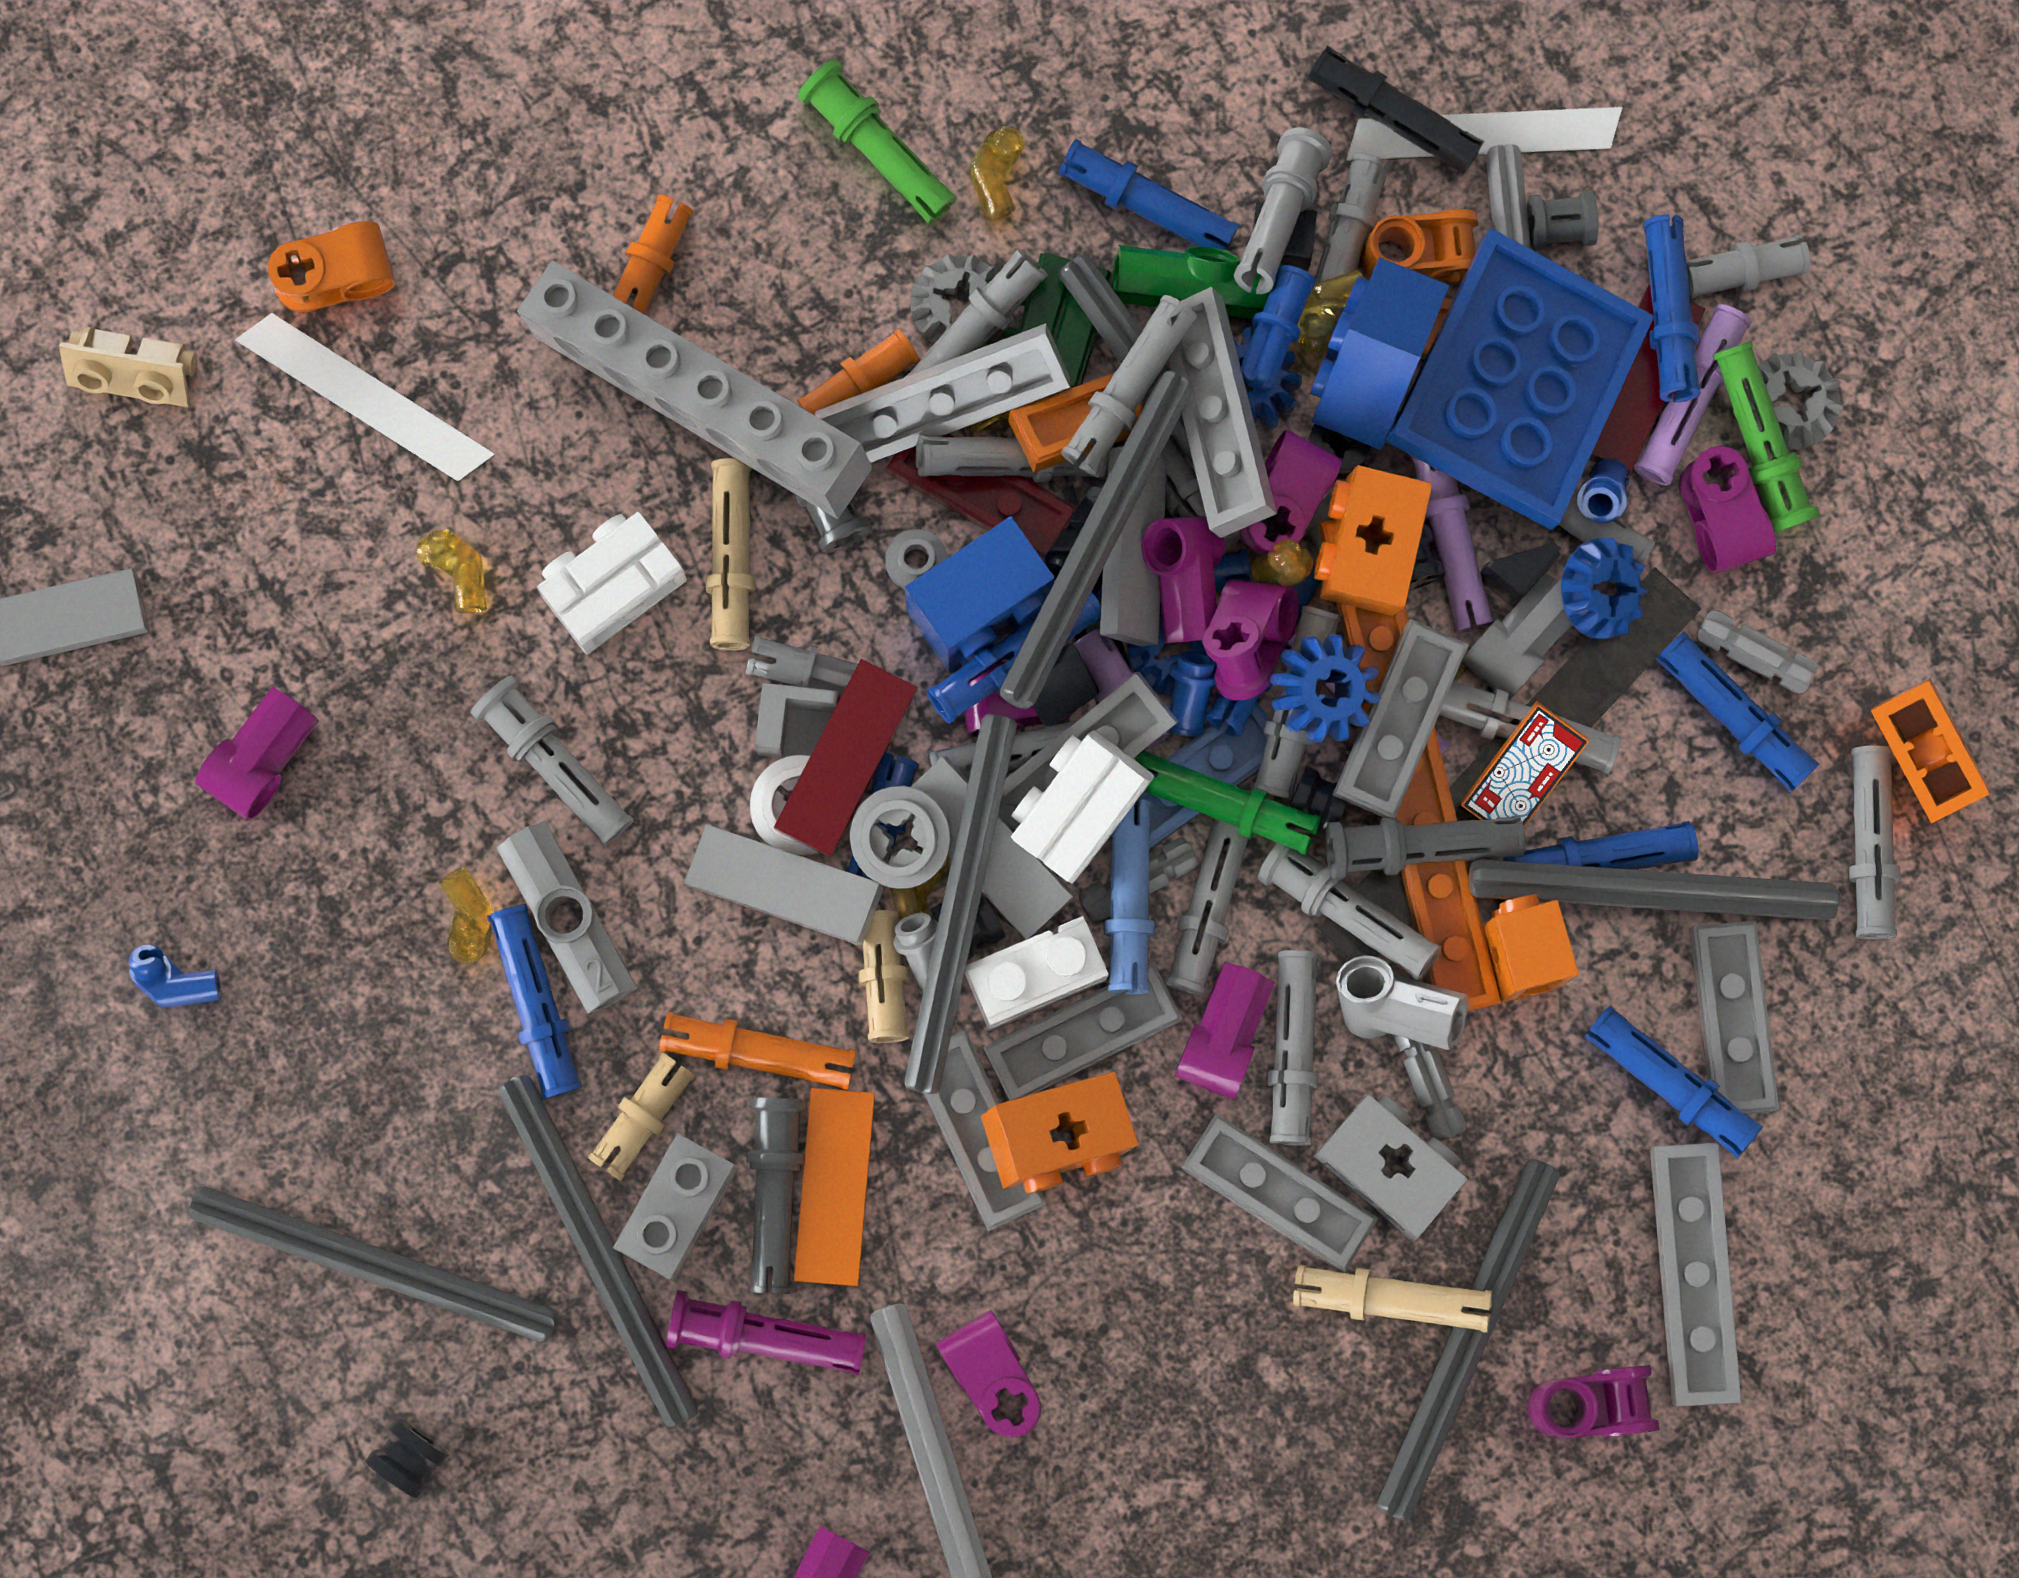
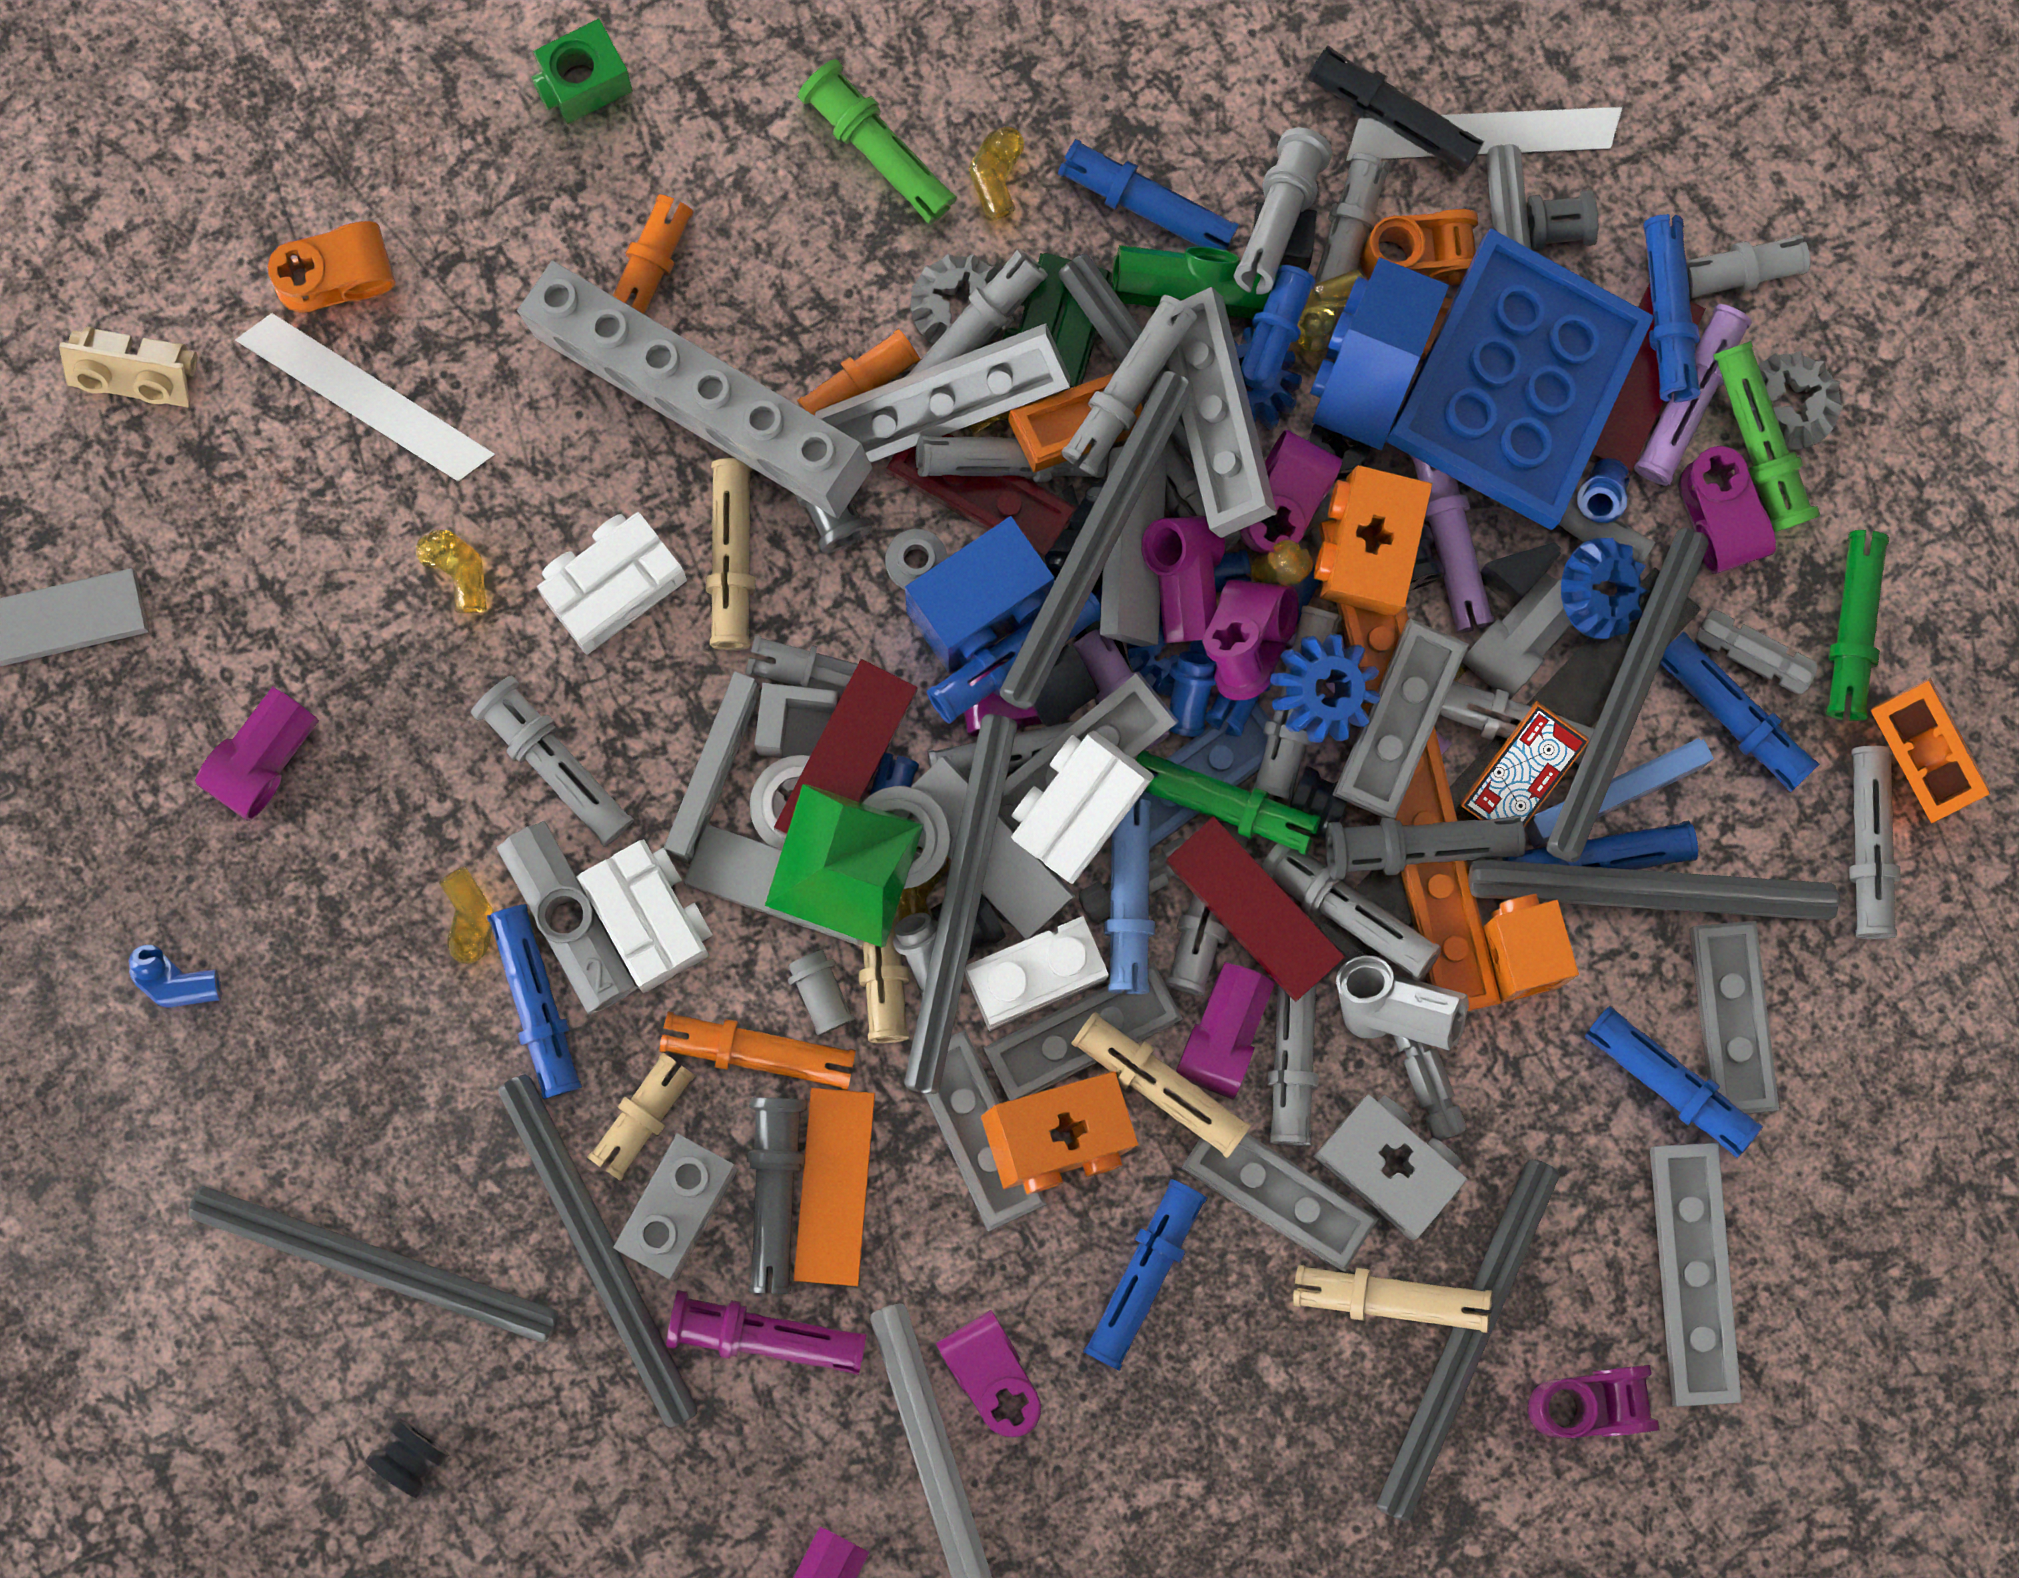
(587, 47): none -> green brick
(645, 915): none -> white brick
(713, 767): none -> light grey tile
(820, 992): none -> light grey pin
(844, 865): none -> green slope
(1099, 1037): none -> tan pin
(1145, 1274): none -> blue pin
(1254, 909): none -> dark red tile
(1627, 695): none -> dark grey axle
(1632, 785): none -> medium blue tile
(1855, 649): none -> green pin

